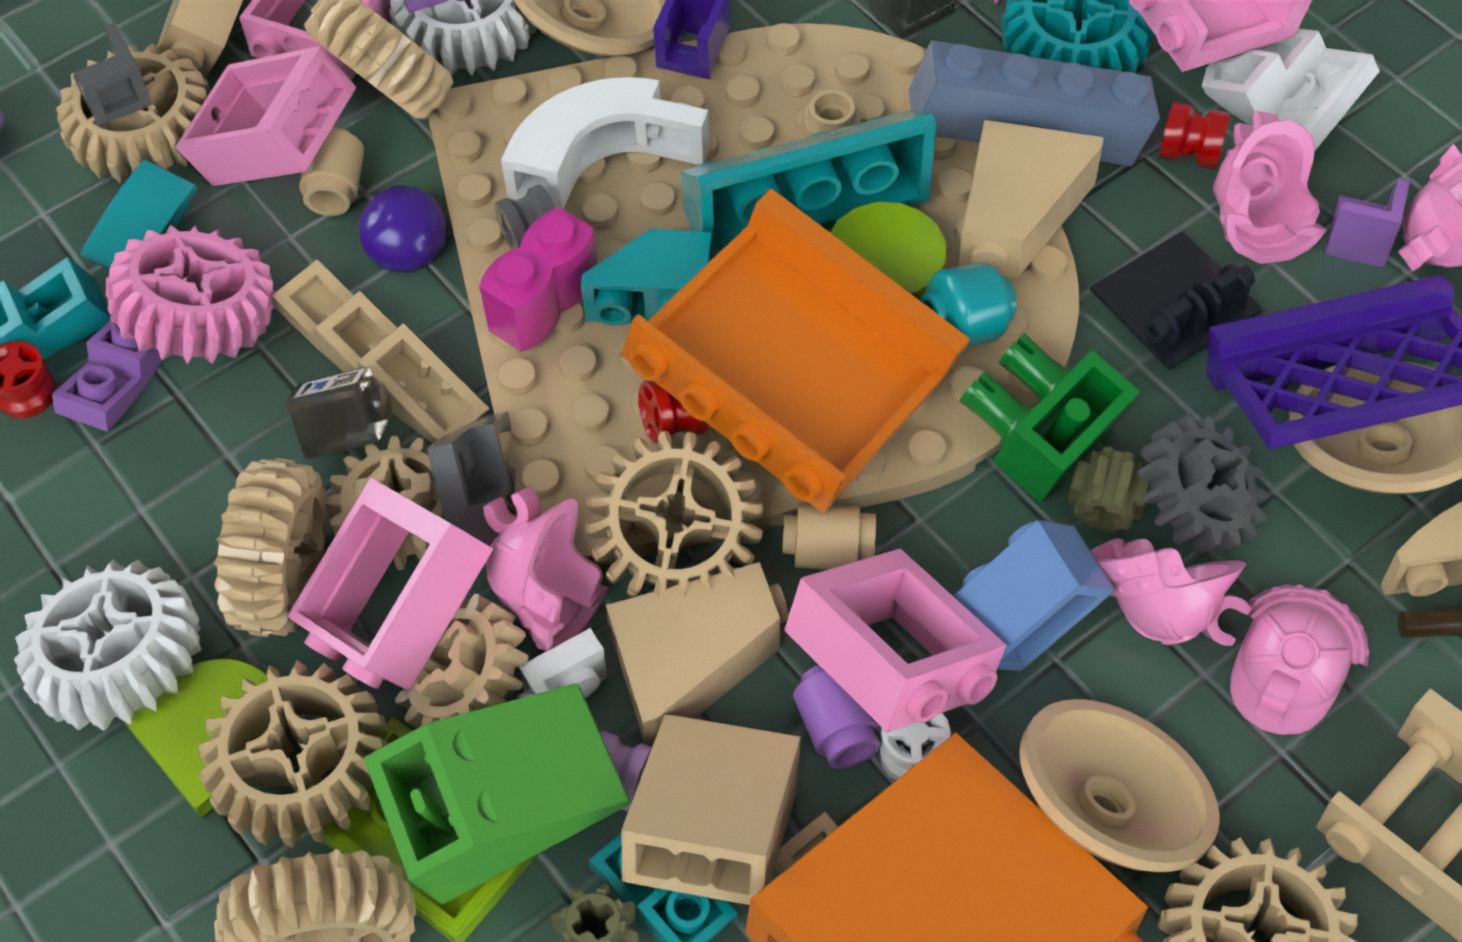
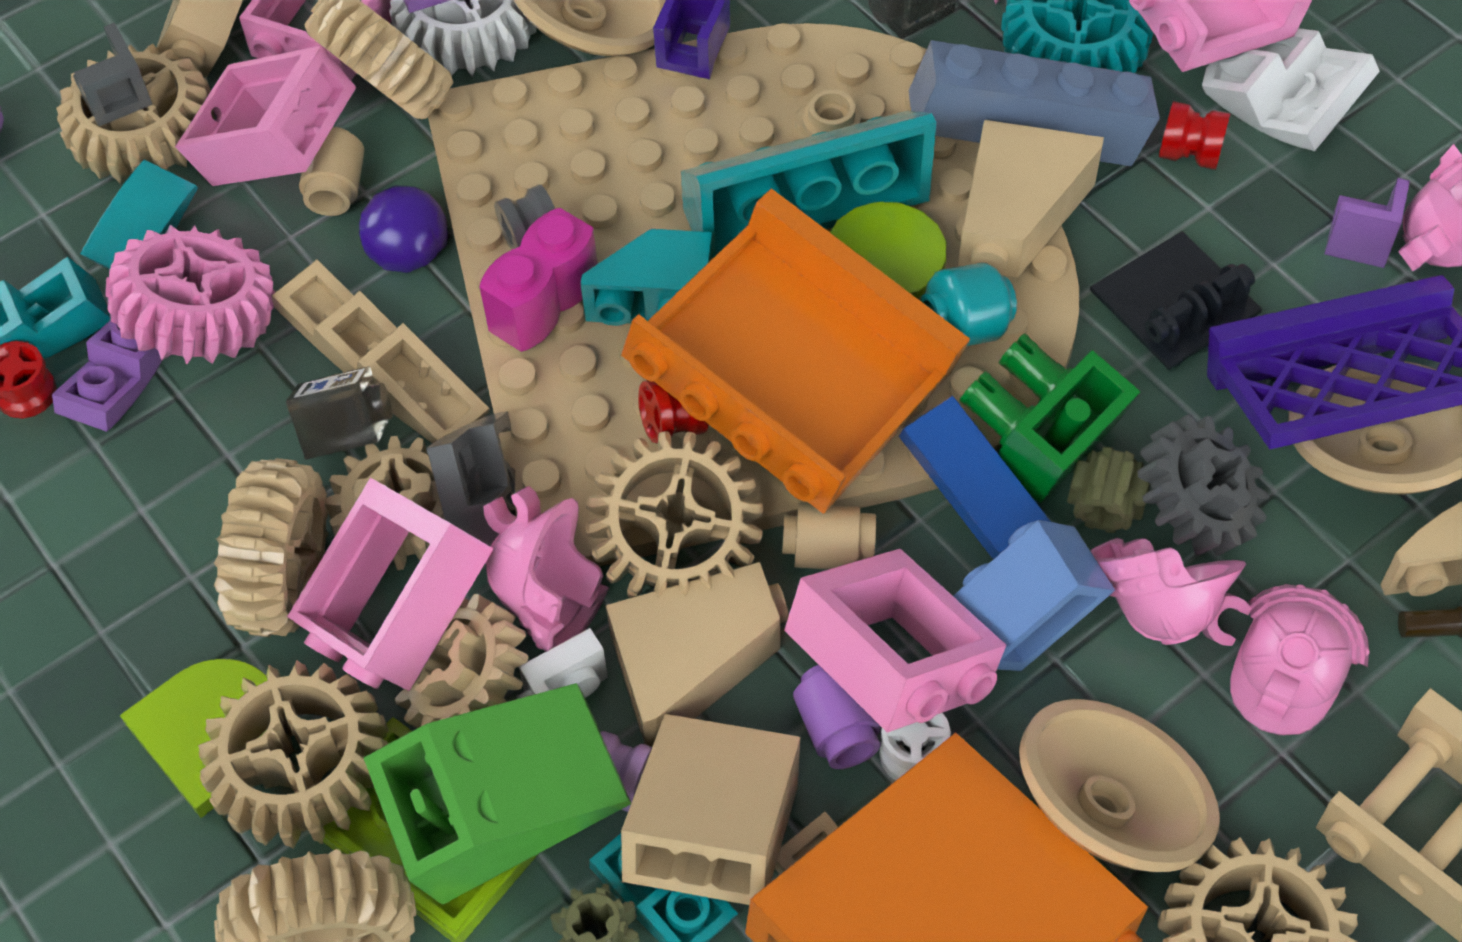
(121, 631): white gear -> none
(597, 122): white arch -> none
(971, 475): none -> blue tile
(1265, 190): bright pink helmet -> none

